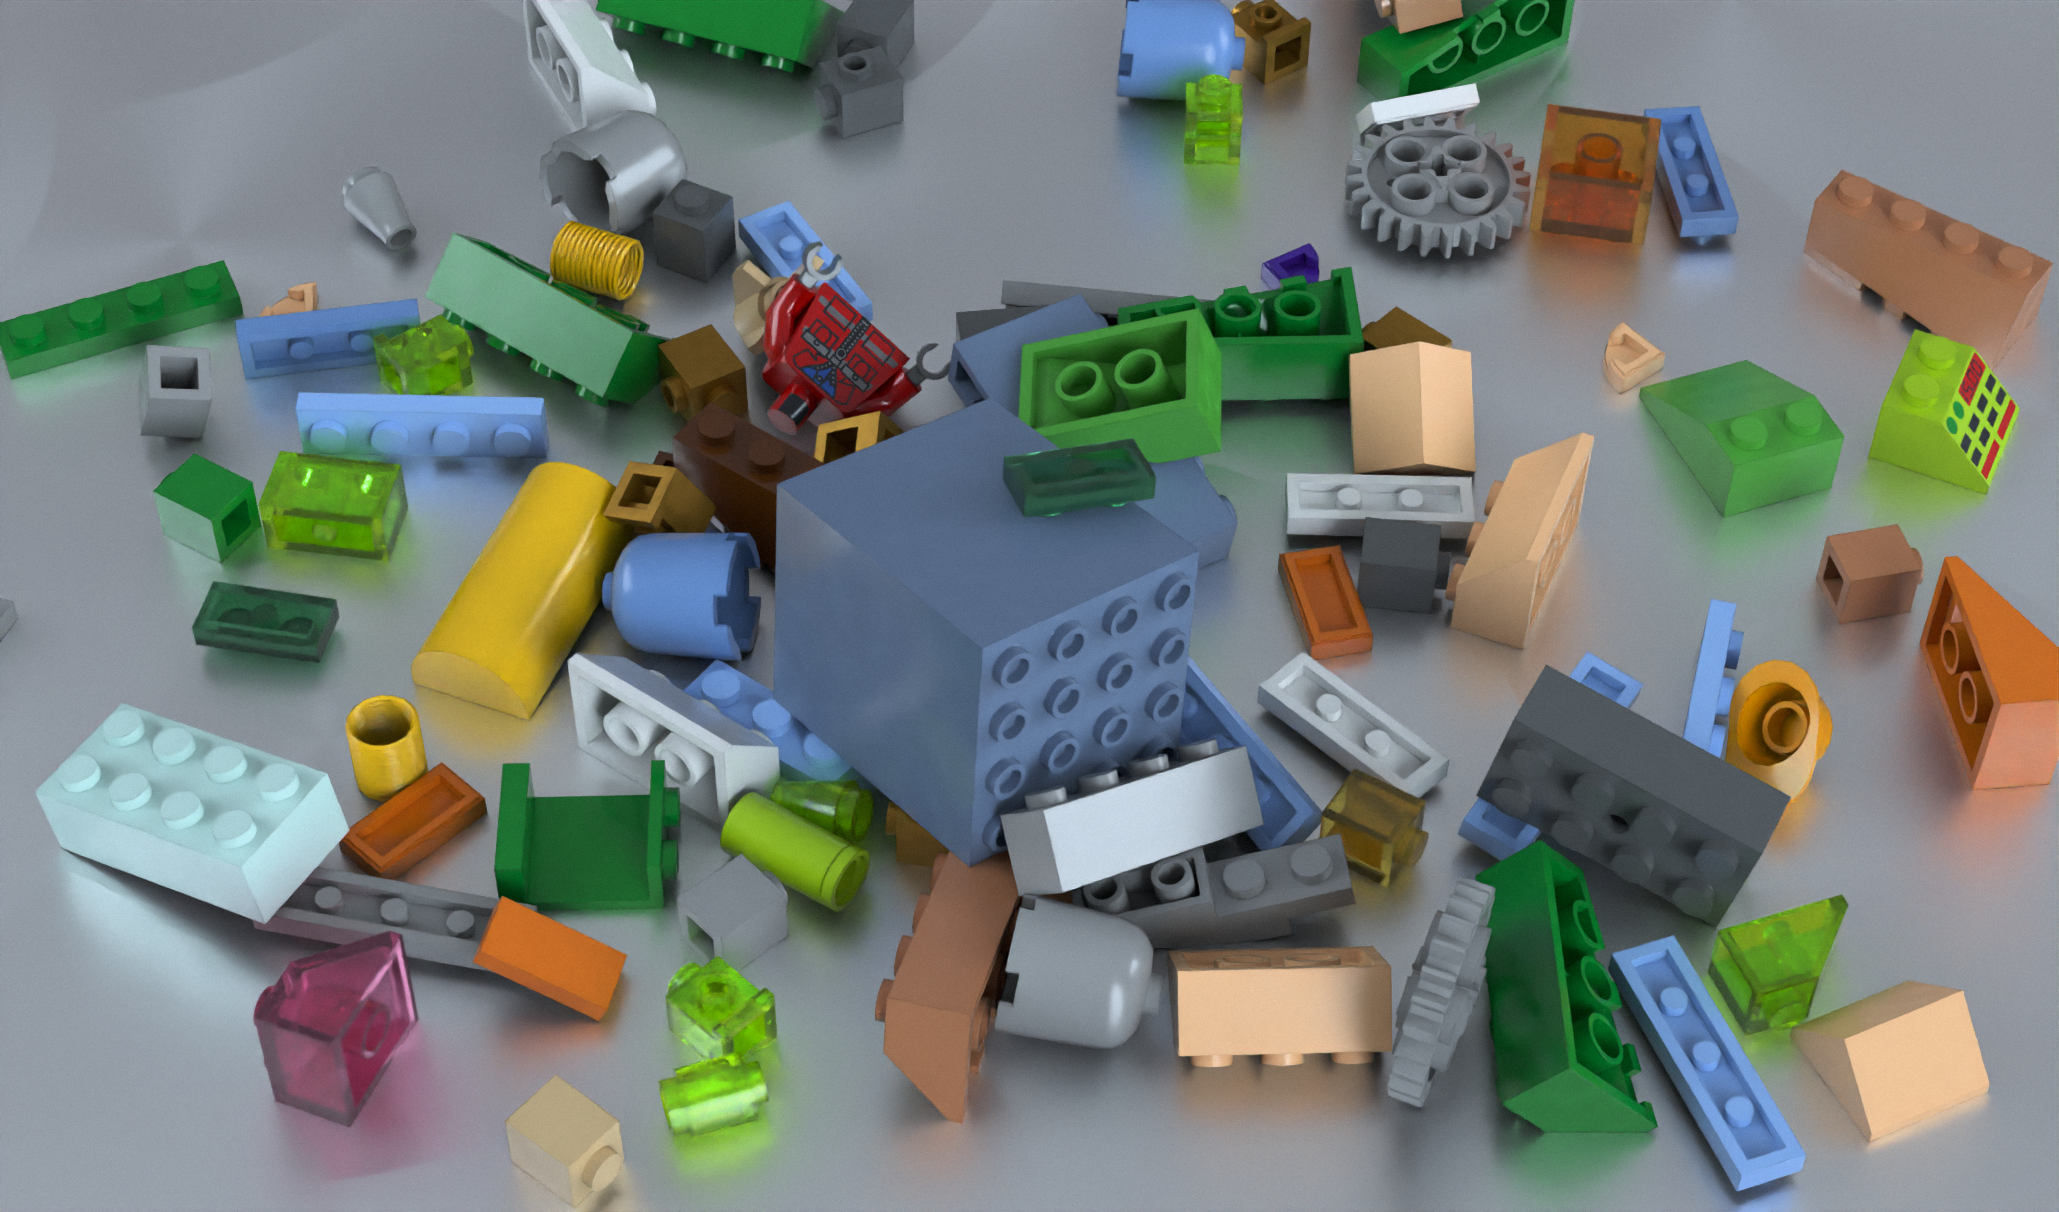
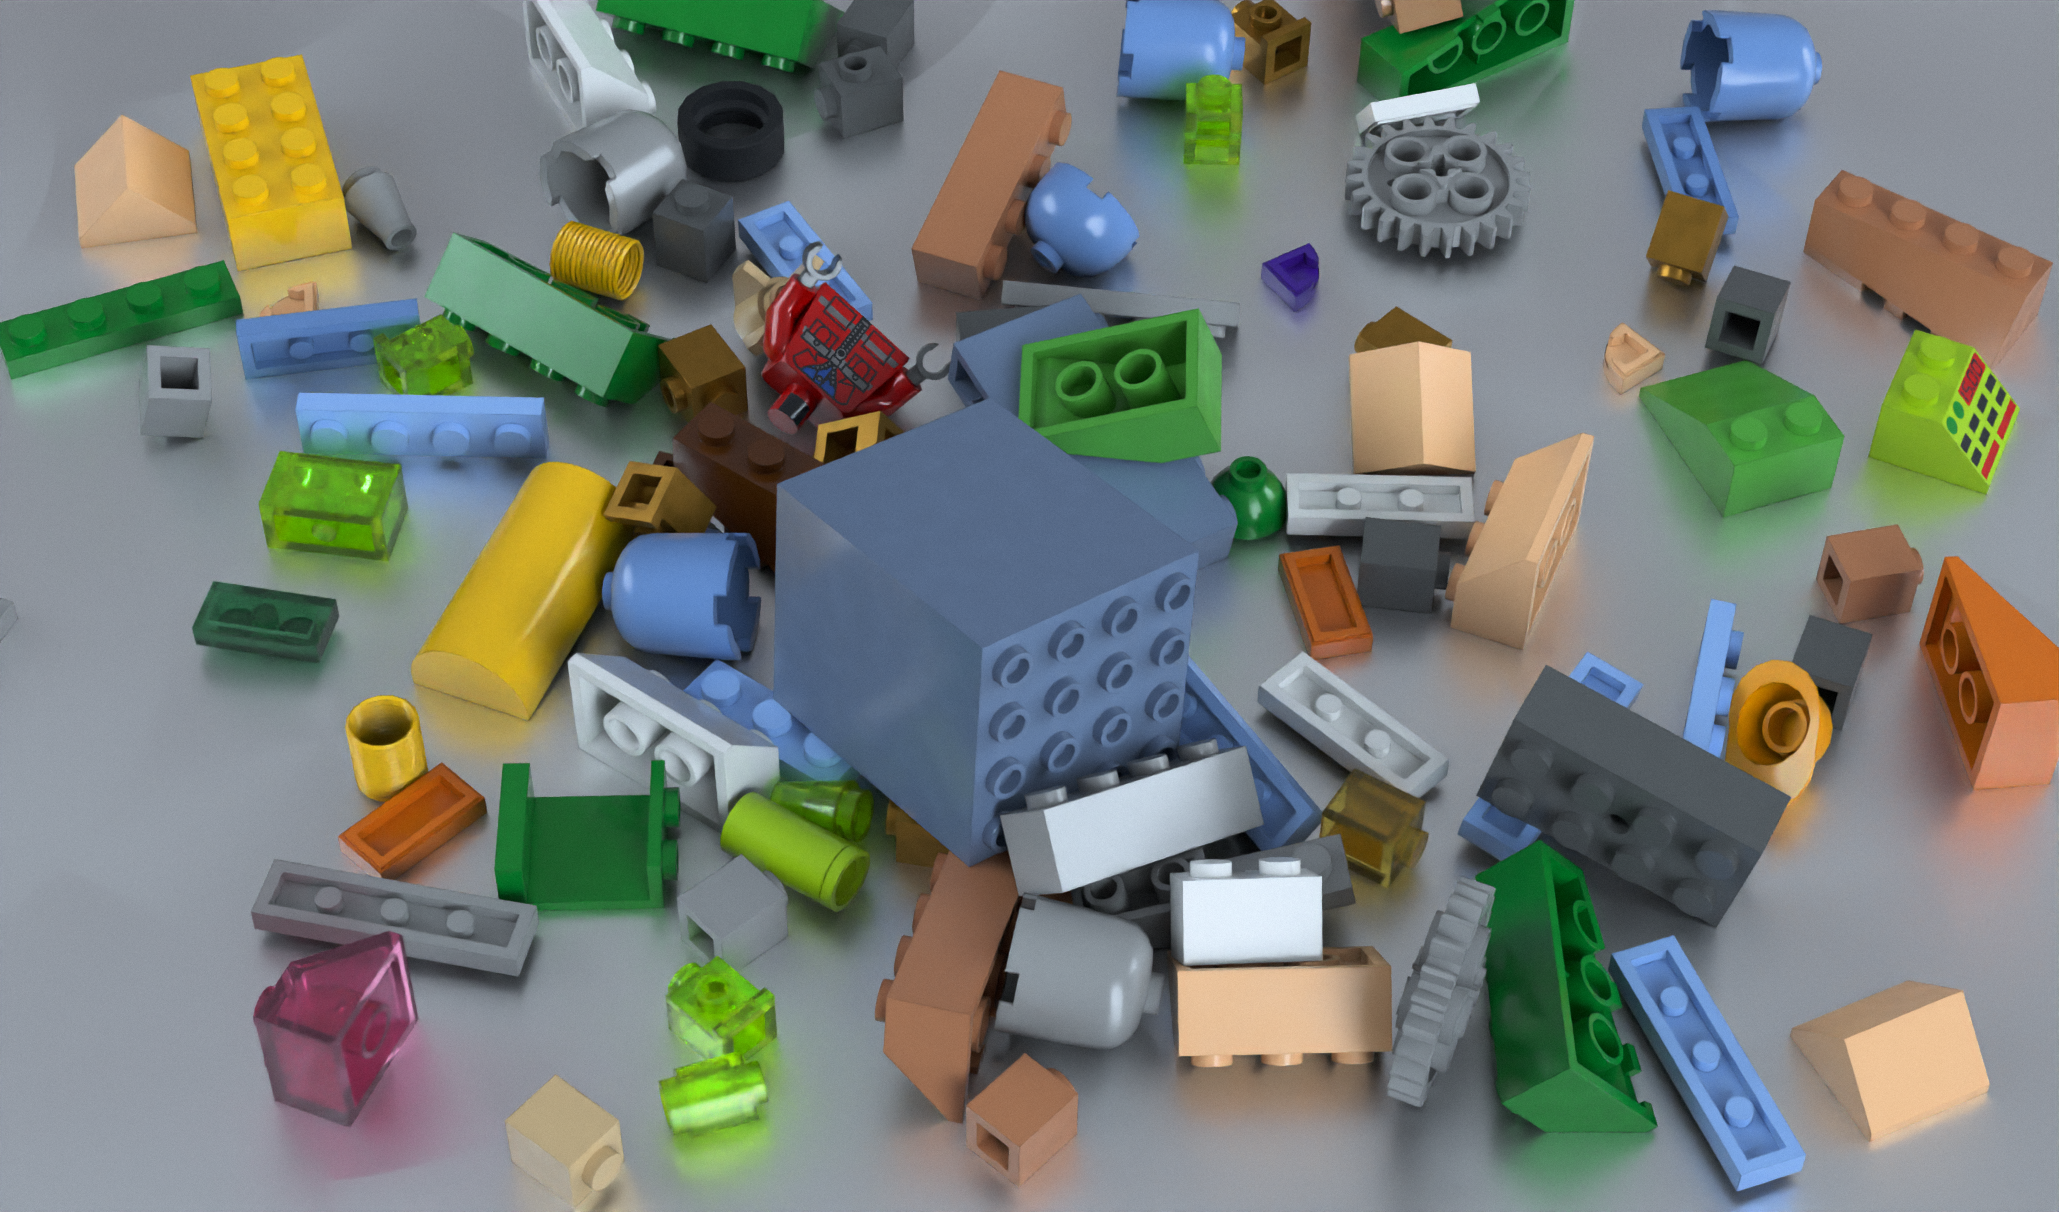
(133, 187): none -> light nougat slope
(193, 812): light aqua brick -> none
(207, 508): green brick -> none
(271, 162): none -> yellow brick
(550, 958): orange tile -> none
(731, 103): none -> black tyre
(989, 185): none -> nougat wedge
(1022, 1119): none -> nougat brick
(1075, 226): none -> medium blue cylinder
(1079, 478): clear green plate -> none
(1246, 914): none -> white piece
(1255, 495): none -> green brick
(1280, 339): green wedge -> none
(1595, 174): clear orange brick -> none
(1686, 238): none -> pearl gold brick
(1747, 314): none -> dark grey brick
(1748, 65): none -> medium blue cylinder
(1776, 964): clear neon green slope -> none
(1835, 662): none -> dark grey brick

